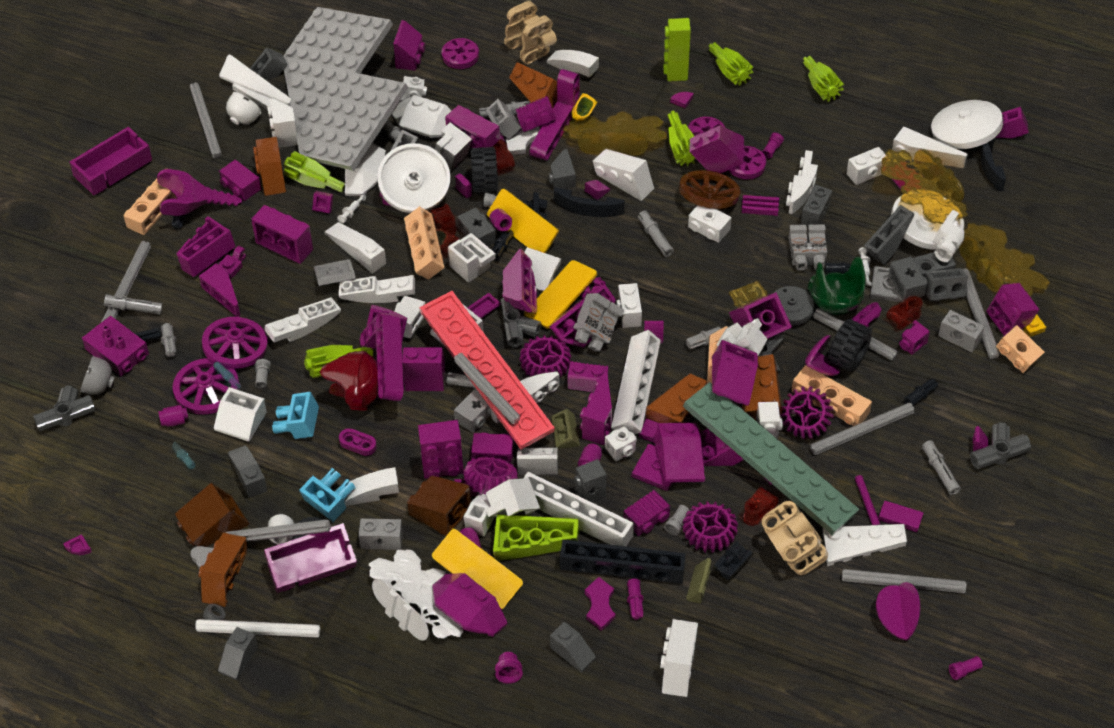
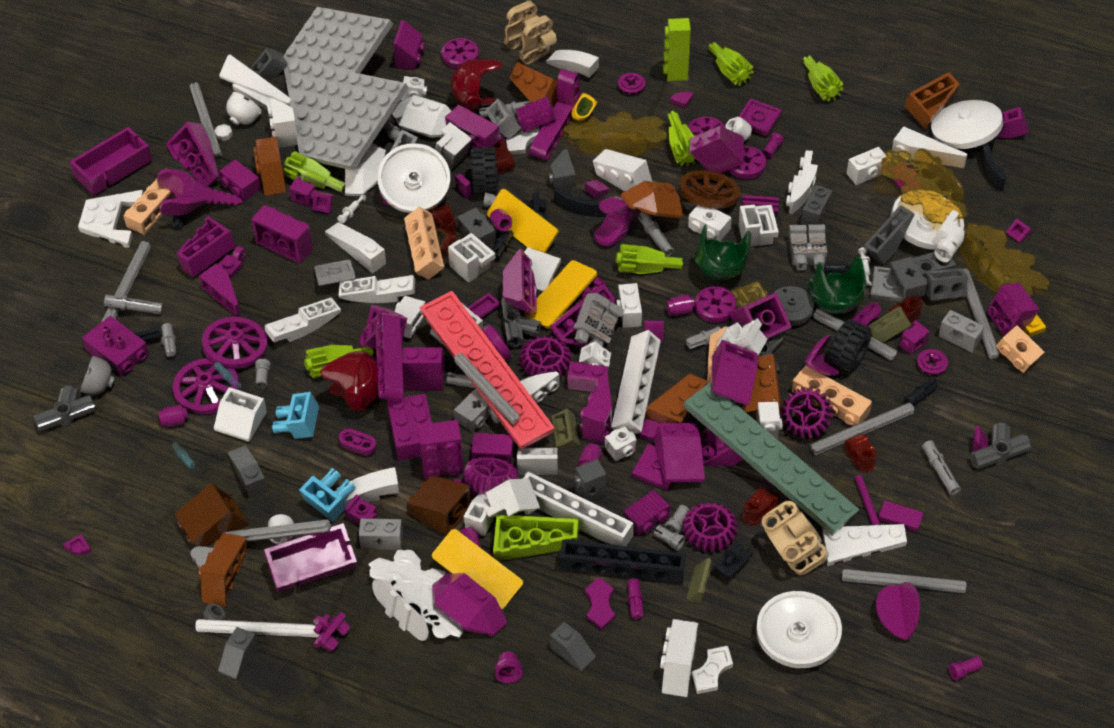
(102, 214): none -> white wing
(193, 149): none -> magenta wedge
(223, 132): none -> white tile
(302, 192): none -> magenta brick
(336, 624): none -> magenta hips
(360, 509): none -> magenta brick
(404, 420): none -> magenta brick
(466, 83): none -> dark red piece
(497, 341): none -> magenta wheel
(595, 354): none -> white brick
(617, 221): none -> magenta animal
(630, 78): none -> magenta gear
(644, 260): none -> lime piece
(654, 199): none -> dark orange wedge
(673, 539): none -> light grey pin
(680, 305): none -> magenta brick
(707, 676): none -> white tile
(715, 295): none -> magenta wheel
(722, 258): none -> dark green piece
(740, 127): none -> white head
(759, 222): none -> white plate
(760, 116): none -> magenta plate
(799, 629): none -> white dish
(862, 452): none -> clear red piece
(889, 325): none -> olive slope
(931, 98): none -> dark orange wedge
(936, 357): none -> magenta gear
(1019, 231): none -> magenta slope

